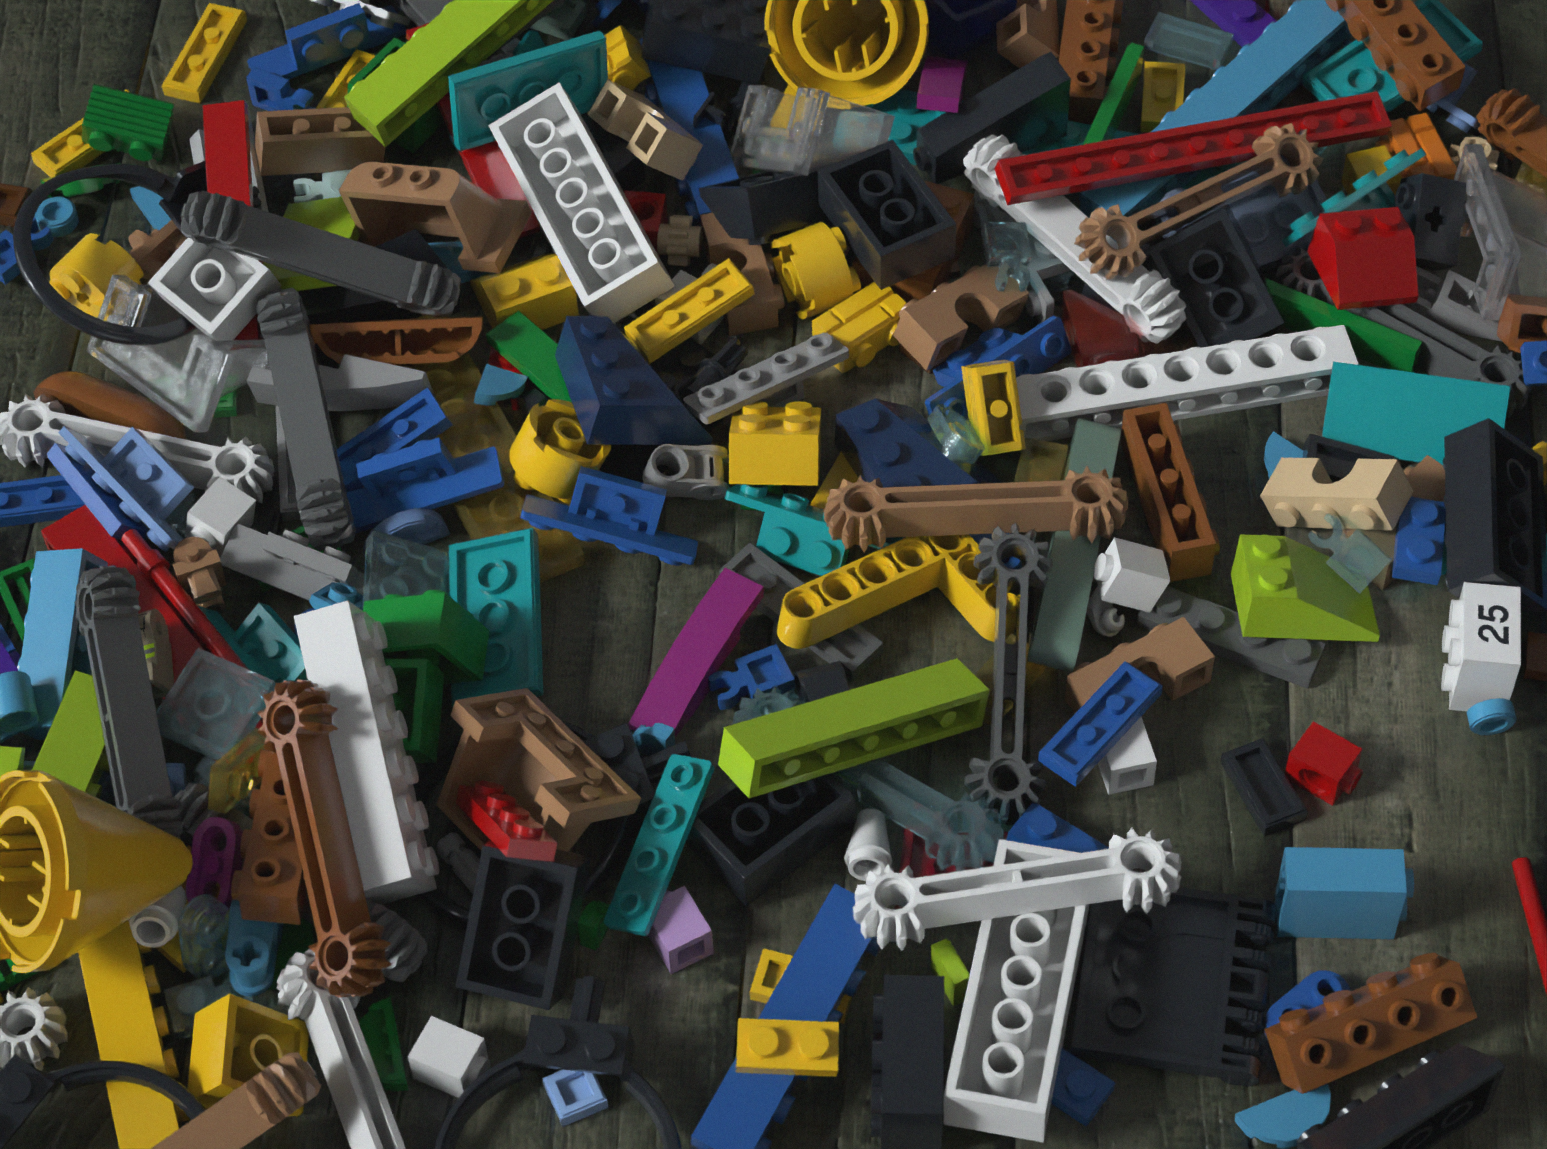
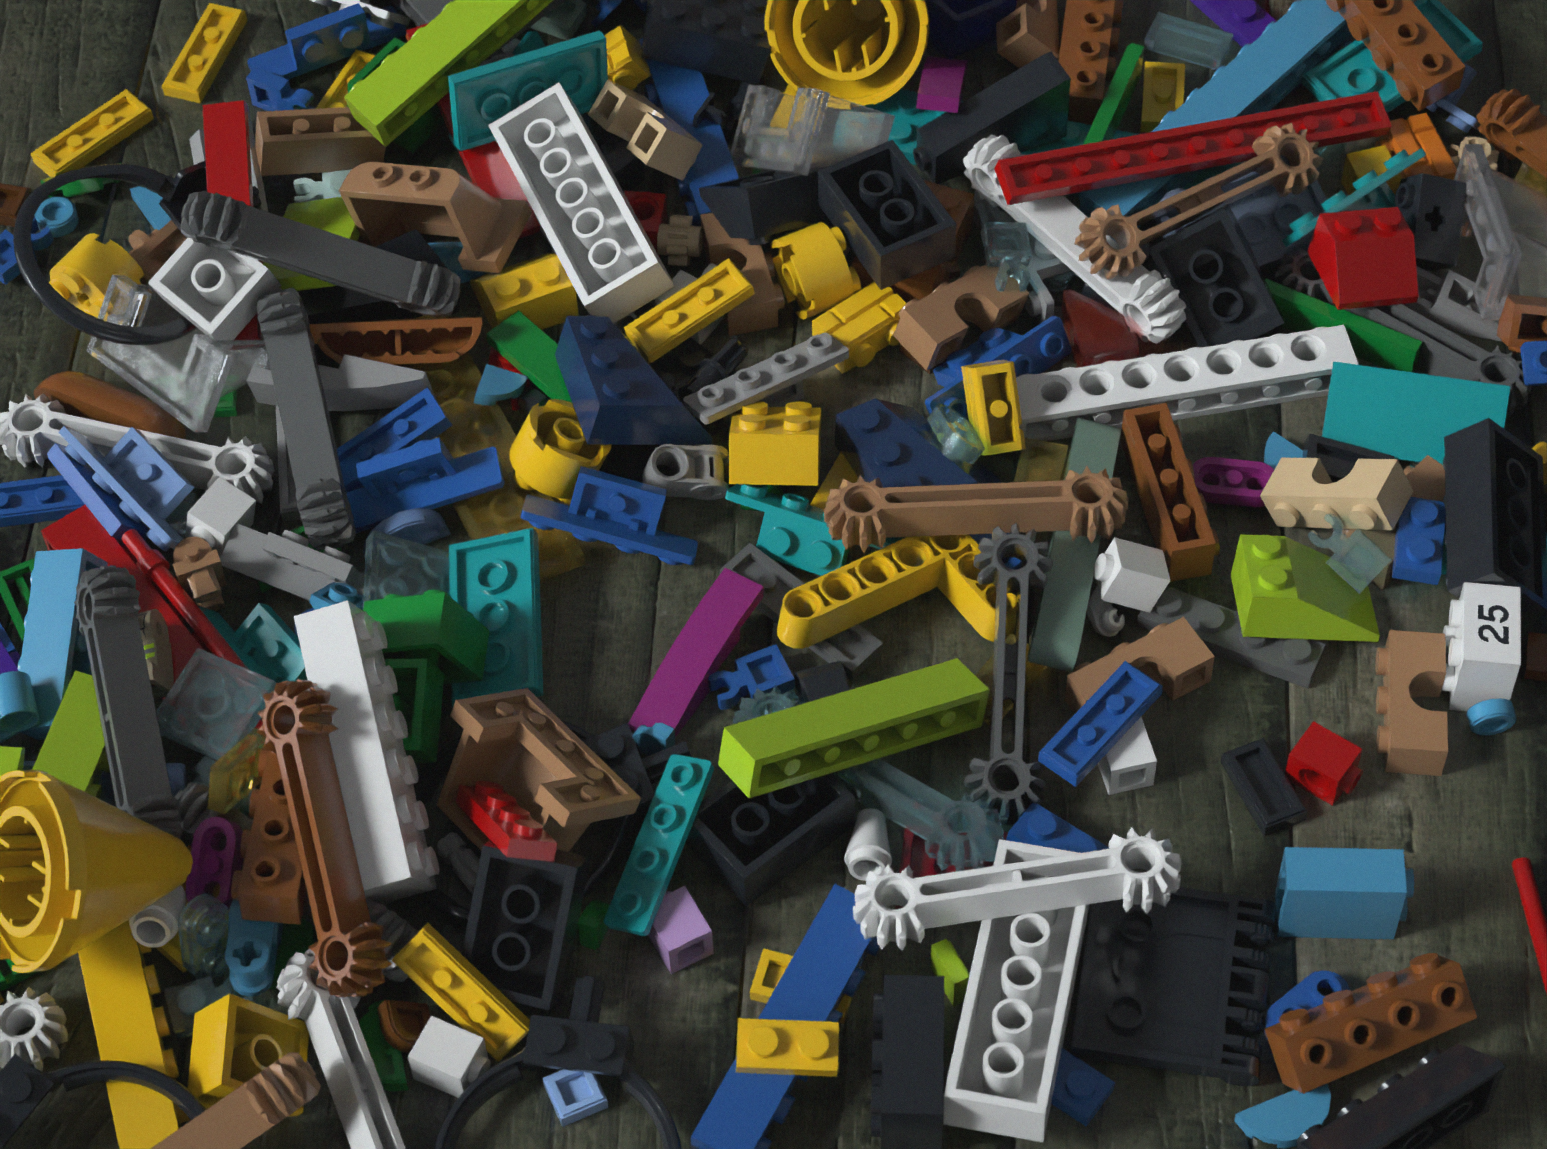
(127, 123): green brick -> none
(402, 1022): none -> reddish brown tile
(462, 991): none -> yellow tile
(1232, 480): none -> magenta plate
(1411, 736): none -> medium nougat arch

